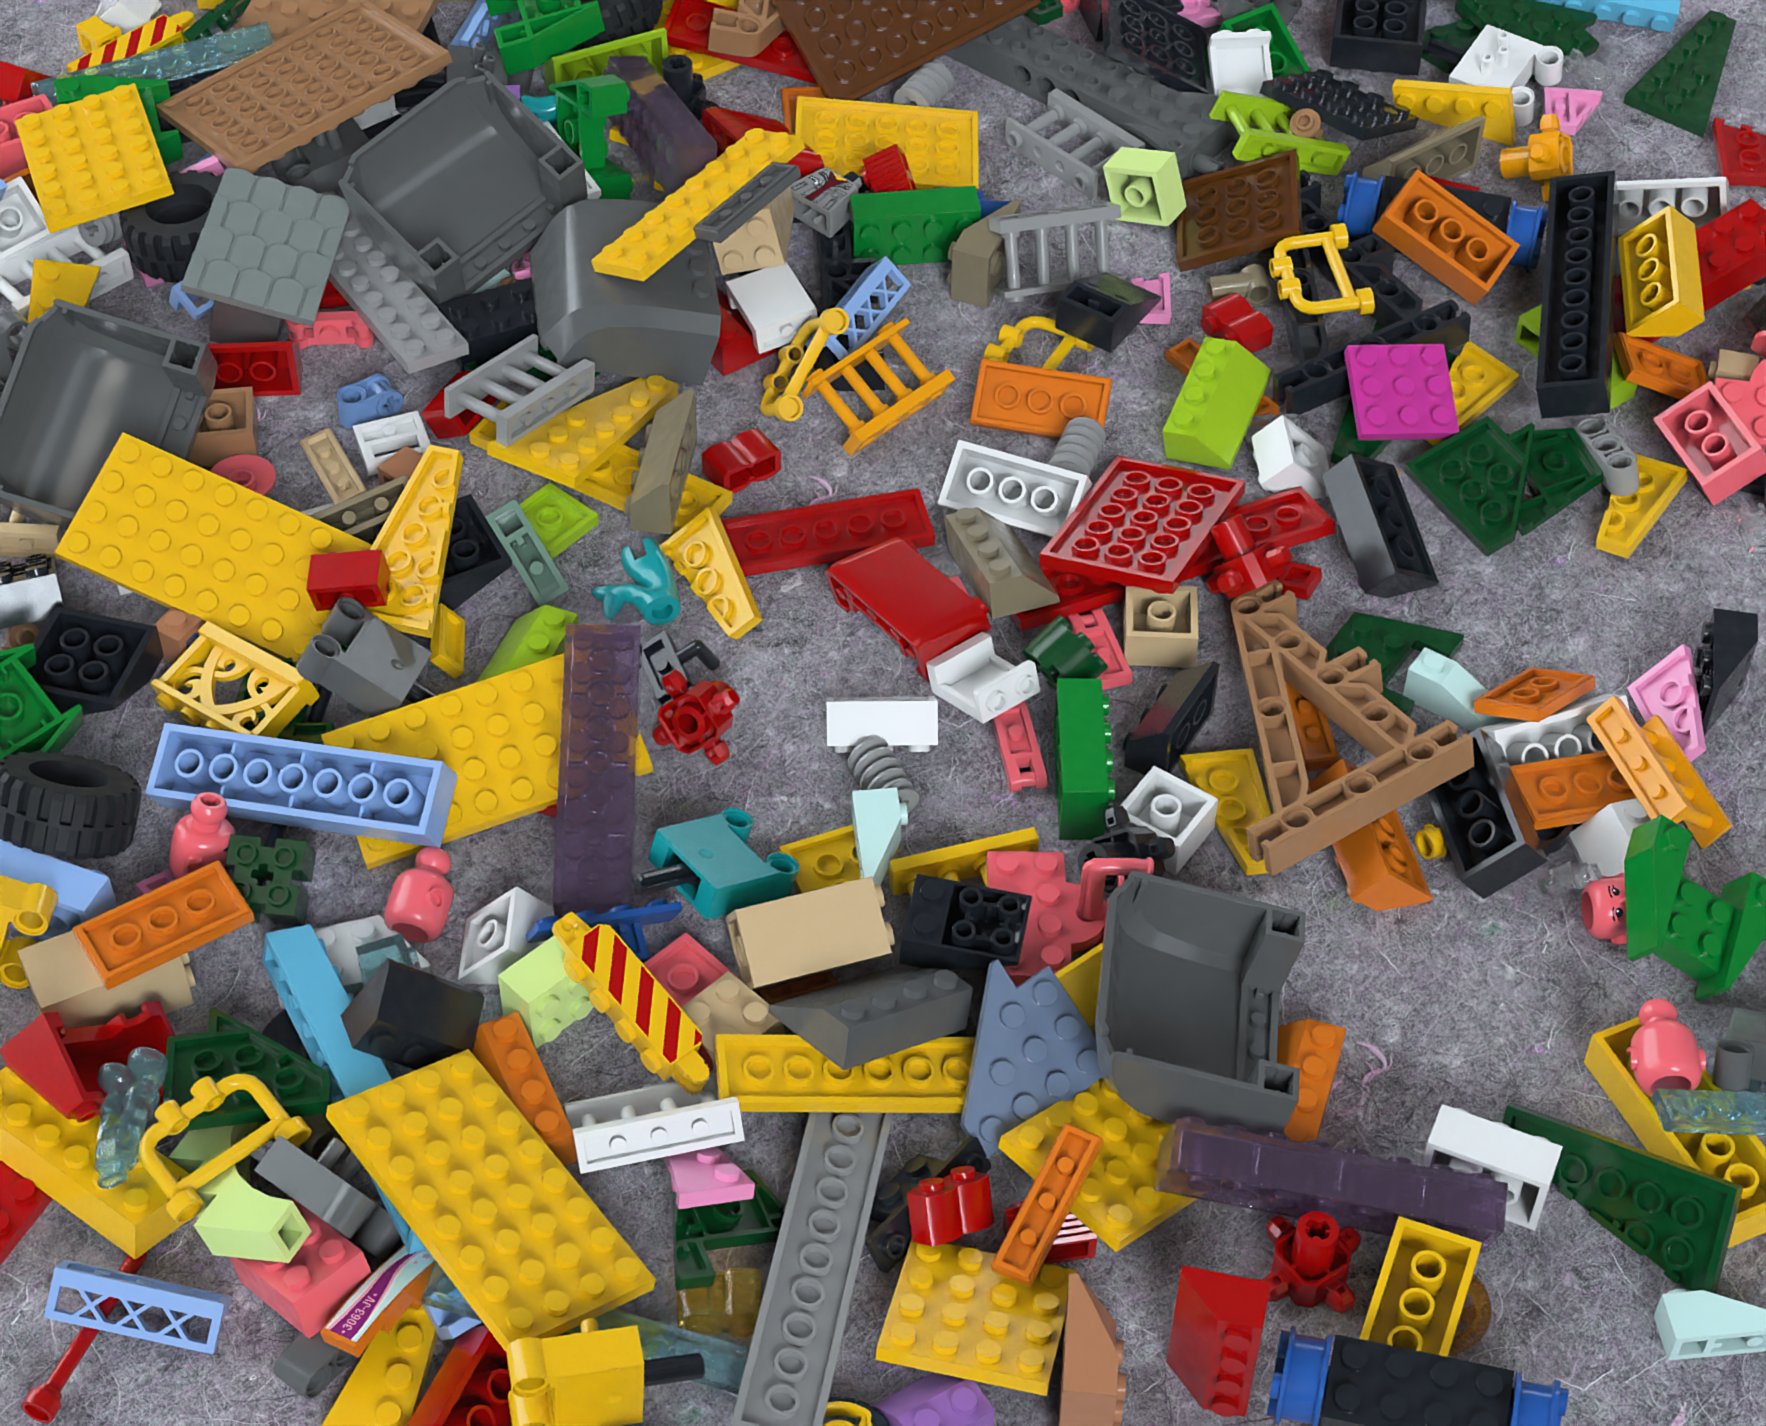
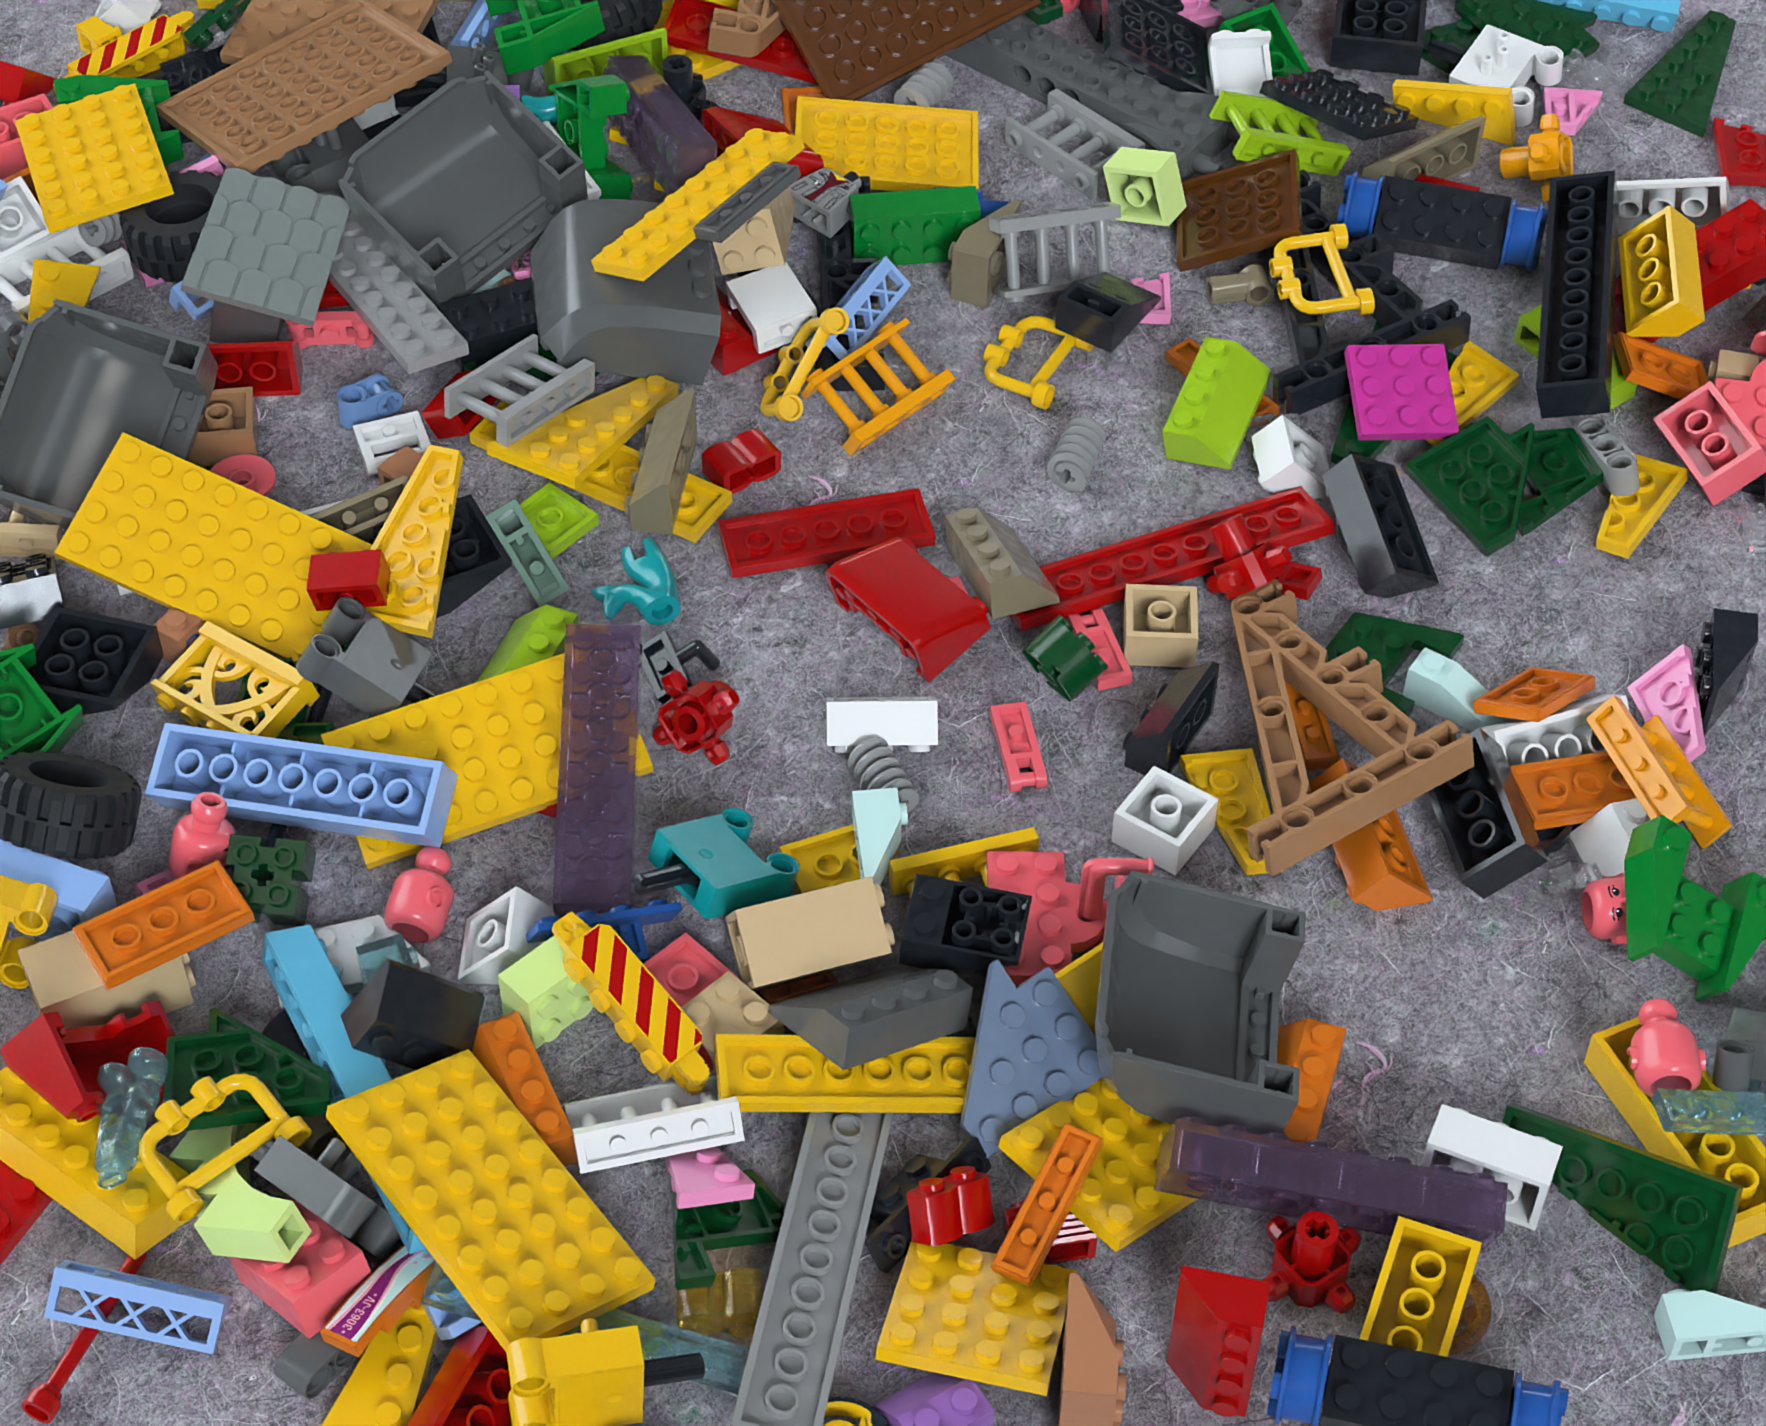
(177, 60): clear light blue plate -> none
(332, 466): tan tile -> none
(448, 642): yellow tile -> none
(711, 567): yellow wing -> none
(888, 171): red brick -> none
(979, 680): white panel -> none
(1012, 488): white slope -> none
(1036, 398): orange tile -> none
(1082, 758): green brick -> none
(1127, 843): black piece -> none
(1142, 524): red plate -> none
(1236, 321): red brick -> none
(1306, 124): medium nougat plate -> none
(1431, 842): yellow plate -> none
(1446, 237): orange slope -> none

